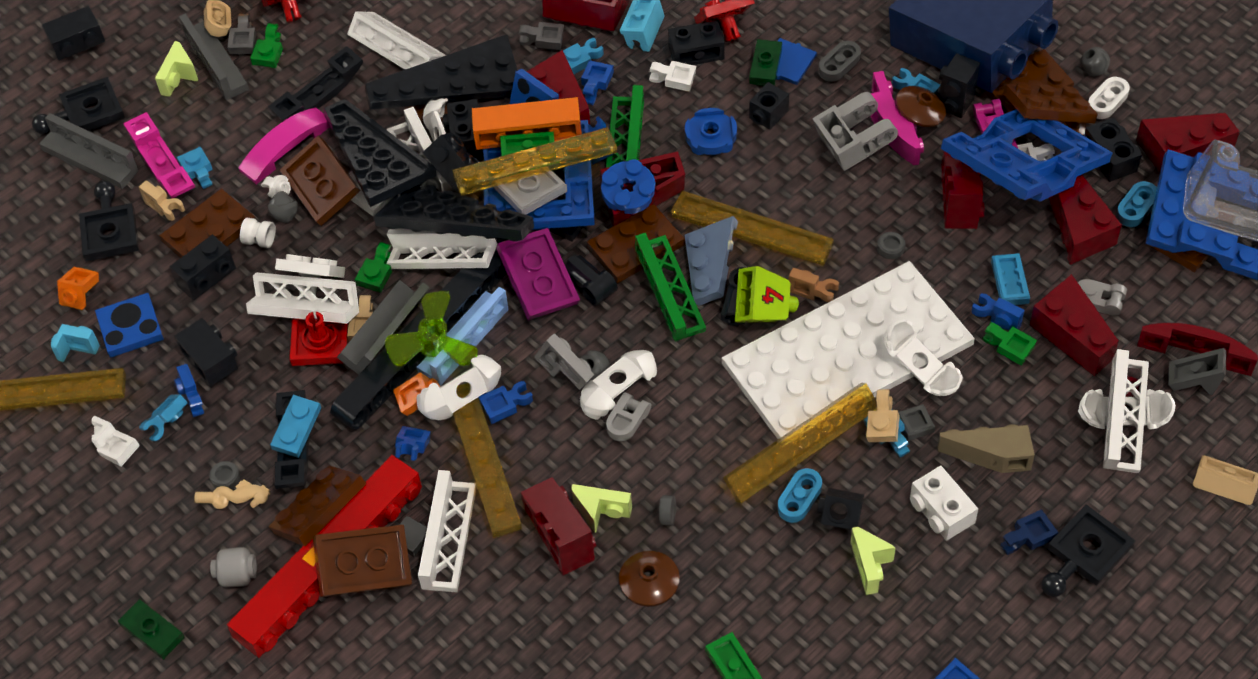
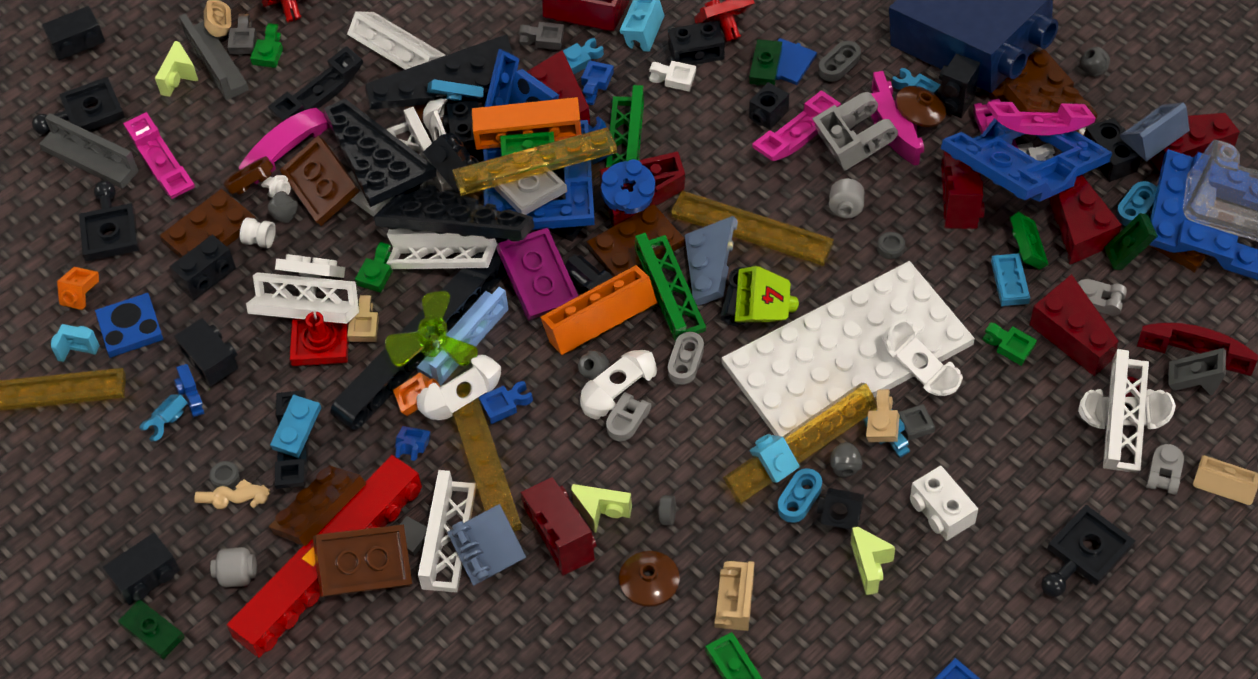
(111, 443): white slope -> none
(141, 569): none -> black brick
(157, 199): tan plate -> none
(196, 166): dark azure plate -> none
(241, 180): none -> reddish brown plate
(380, 325): dark grey fence -> none
(455, 91): none -> dark azure plate
(486, 544): none -> sand blue hinge
(502, 79): none -> blue slope
(557, 356): light grey plate -> none
(599, 310): none -> orange brick
(685, 360): none -> light grey plate
(710, 144): blue plate -> none
(735, 595): none -> tan hinge
(775, 456): none -> medium azure bracket
(796, 132): none -> dark pink slope
(808, 285): medium nougat plate -> none
(845, 460): none -> dark grey piece
(846, 198): none -> light grey head
(997, 449): dark tan slope -> none
(1002, 312): blue plate -> none
(1029, 241): none -> green plate
(1031, 530): dark blue plate -> none
(1068, 119): none -> dark pink slope
(1104, 99): white plate -> none
(1130, 241): none -> dark green plate
(1157, 130): none -> sand blue slope
(1166, 461): none -> light grey plate

